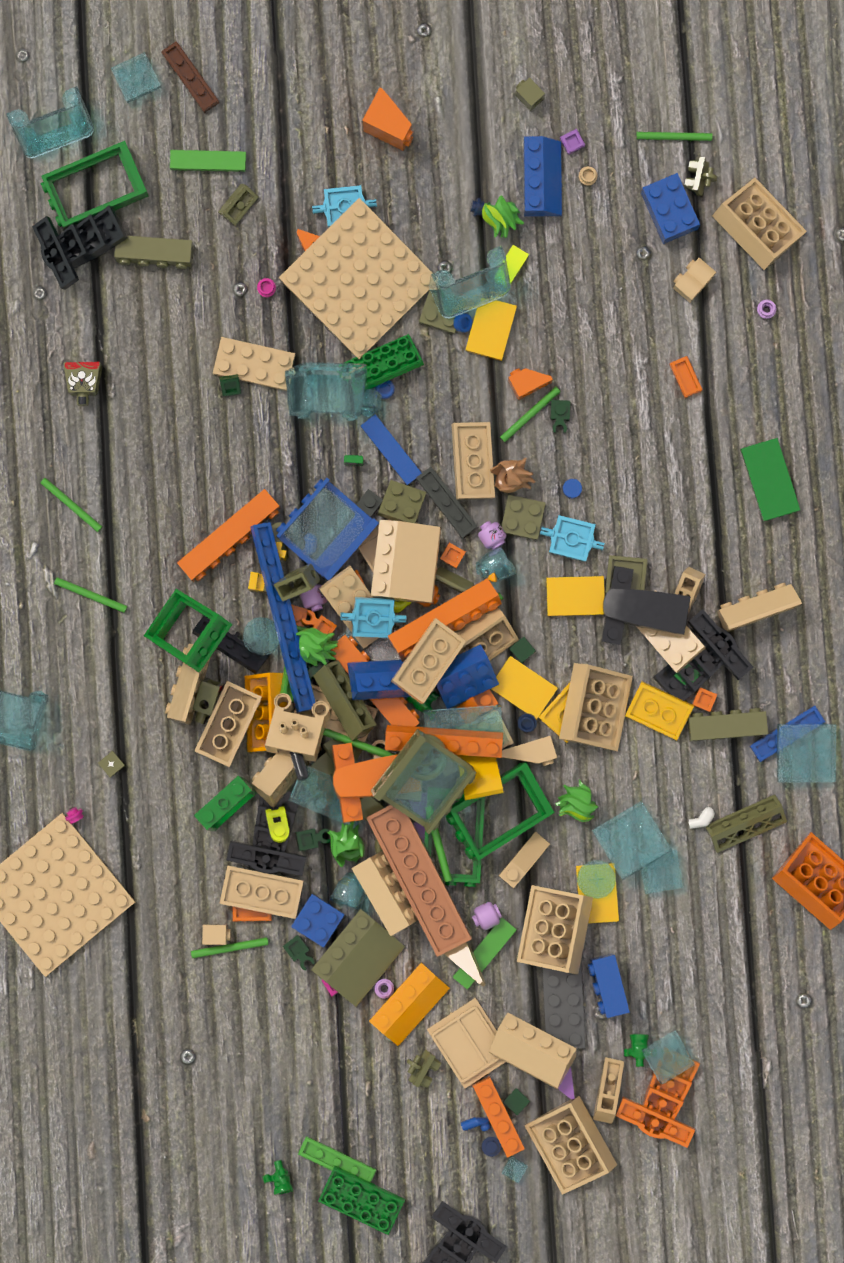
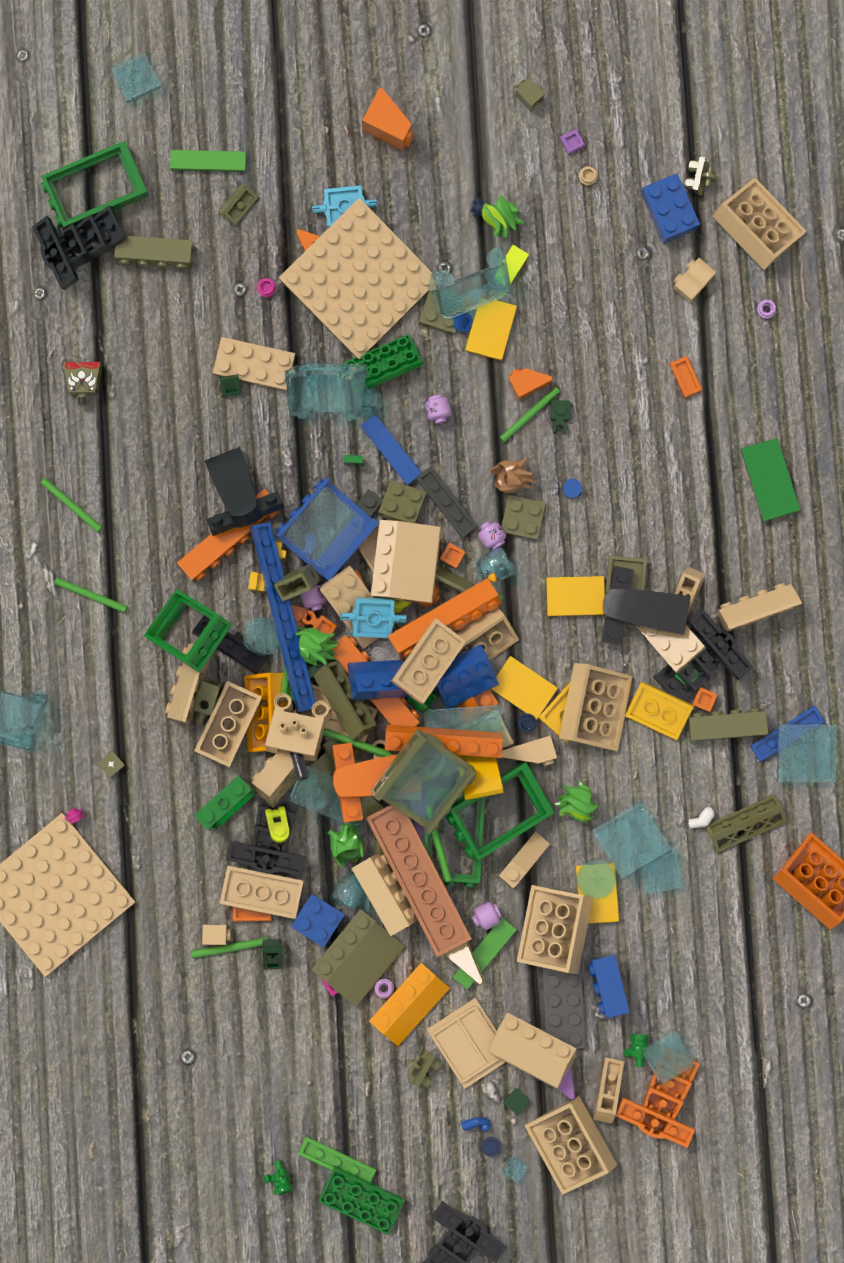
(52, 129): clear light blue windscreen -> none
(190, 77): reddish brown tile -> none
(237, 493): none -> black slope
(272, 954): none -> dark green slope
(297, 950): dark green plate -> none
(309, 839): dark green plate -> none
(386, 389): blue tile -> none
(438, 409): none -> lavender head
(473, 460): tan plate -> none
(498, 1116): orange brick -> none
(522, 649): dark green tile -> none
(542, 176): blue slope -> none
(572, 538): medium azure plate -> none
(674, 136): bright green bar -> none

